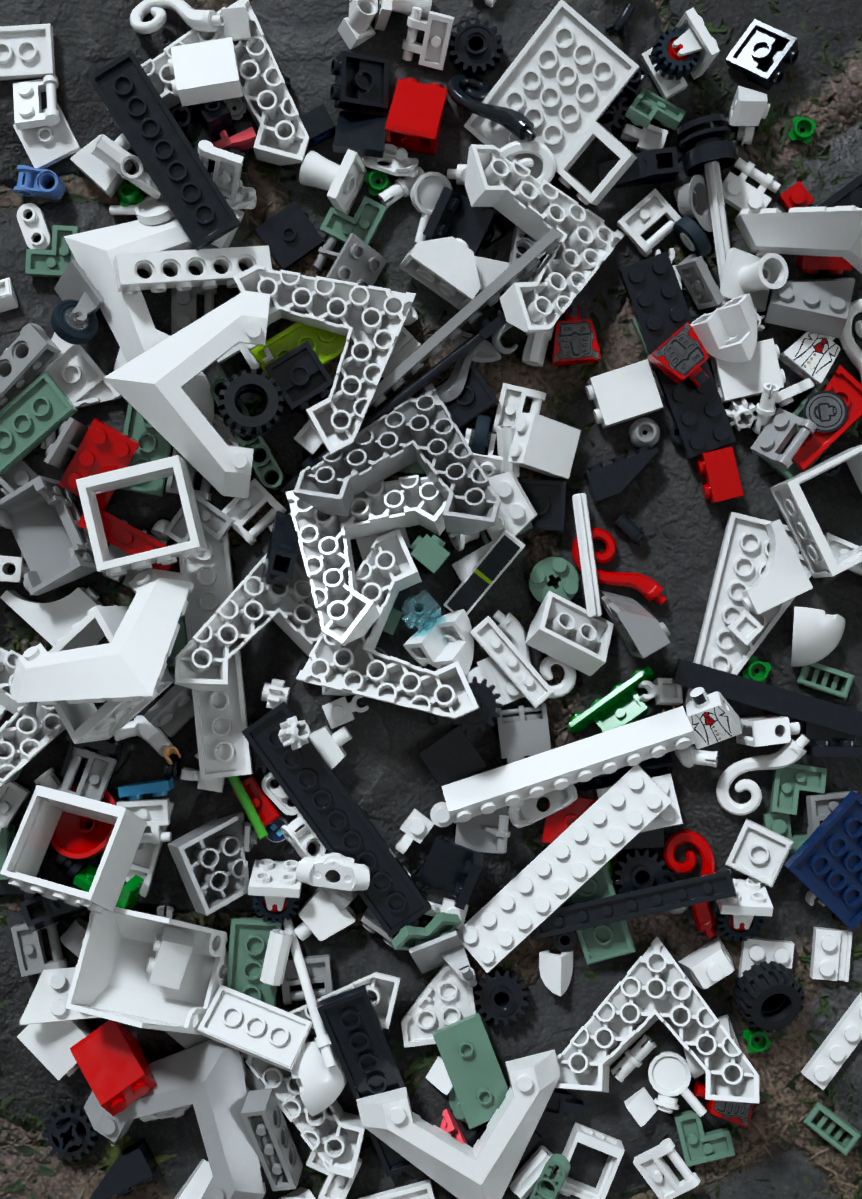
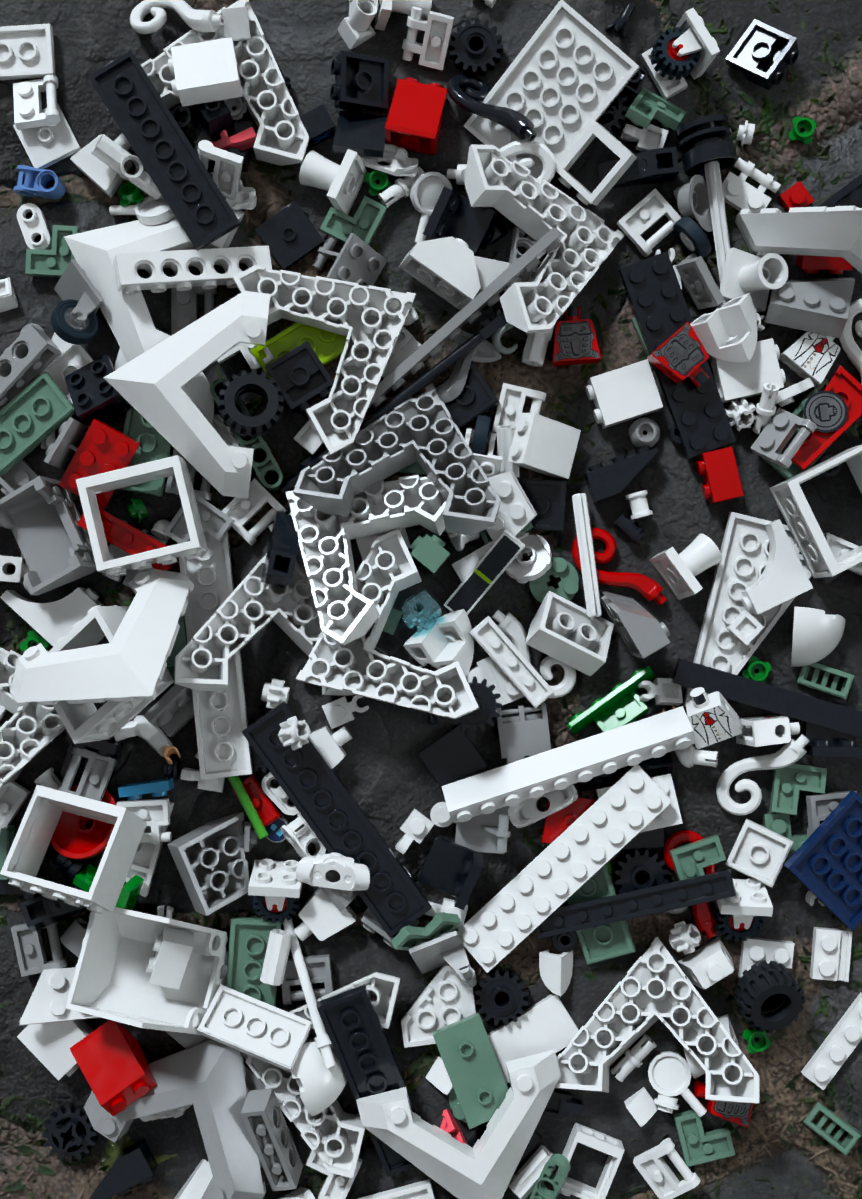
(33, 637): none -> green plate
(93, 394): none -> black bracket
(137, 509): none -> green plate
(538, 564): none -> white plate
(539, 1030): none -> white tile
(639, 504): none -> white bush
(681, 568): none -> white plant
(684, 937): none -> white gear
(693, 857): none -> sand green plate
(748, 107): white slope -> none

